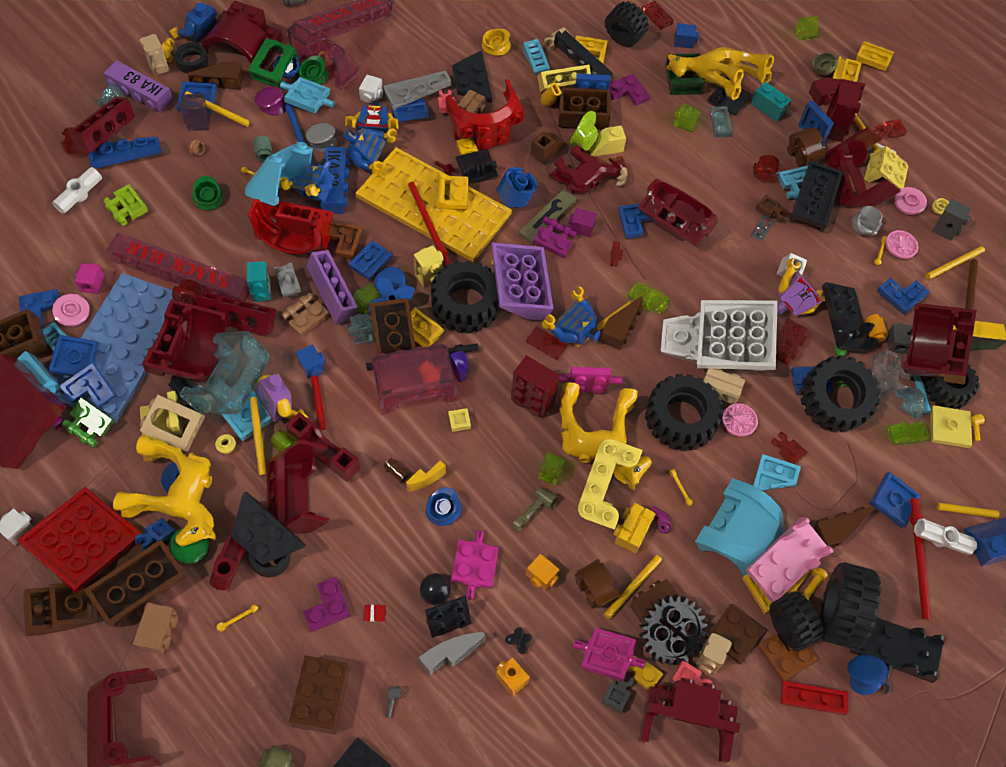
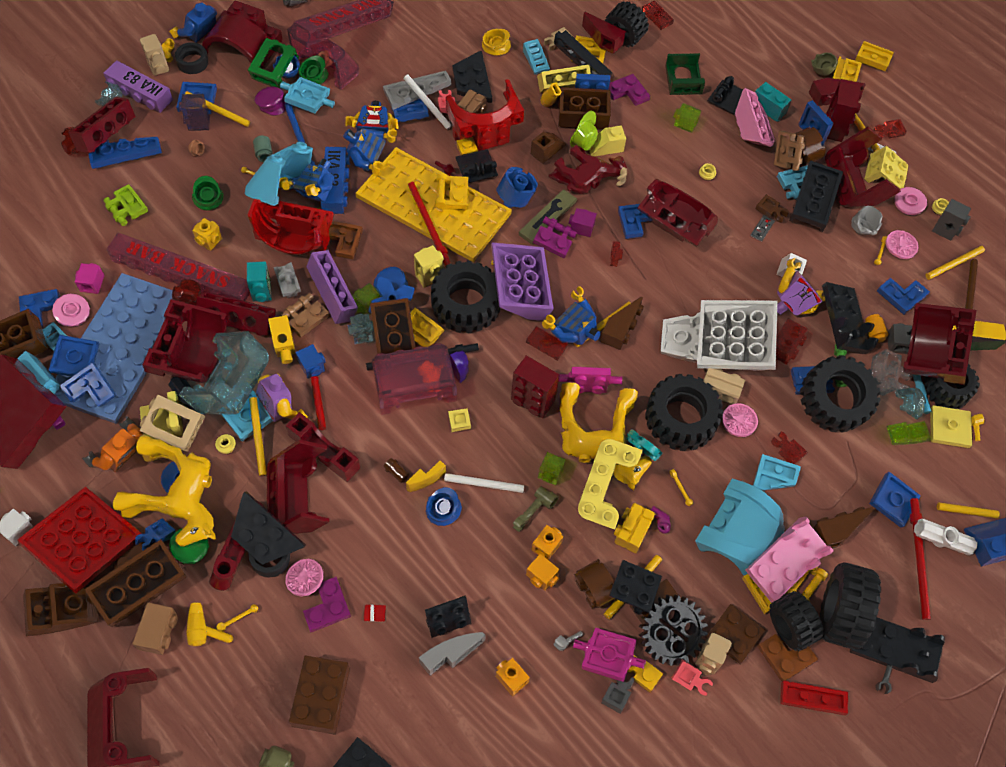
(77, 190): white piece -> none
(92, 417): bright green plate -> none
(117, 449): none -> orange torso
(197, 629): none -> yellow piece
(207, 234): none -> yellow brick
(225, 75): reddish brown slope -> none
(282, 338): none -> yellow torso
(282, 440): clear neon green brick -> none
(304, 577): none -> bright pink wheel
(321, 136): light grey piece -> none
(370, 260): blue plate -> none
(371, 89): white brick -> none
(393, 693): dark grey hand -> none
(427, 101): none -> white bar
(435, 589): black hair -> none
(474, 564): dark pink plate -> none
(484, 483): none -> white bar
(520, 639): black piece -> none
(547, 542): none -> light orange brick
(562, 643): none -> light grey hand
(603, 33): none -> dark red slope
(635, 587): none -> black hinge
(643, 444): none -> teal plate
(652, 298): clear neon green slope -> none
(685, 35): blue brick -> none
(692, 705): dark red piece -> none
(707, 171): none -> light yellow plate
(721, 121): clear light blue plate -> none
(727, 62): yellow animal -> none
(753, 120): none -> bright pink wedge
(766, 168): clear red hair -> none
(784, 150): none -> medium nougat plate
(807, 28): clear neon green brick -> none
(866, 674): blue piece -> none

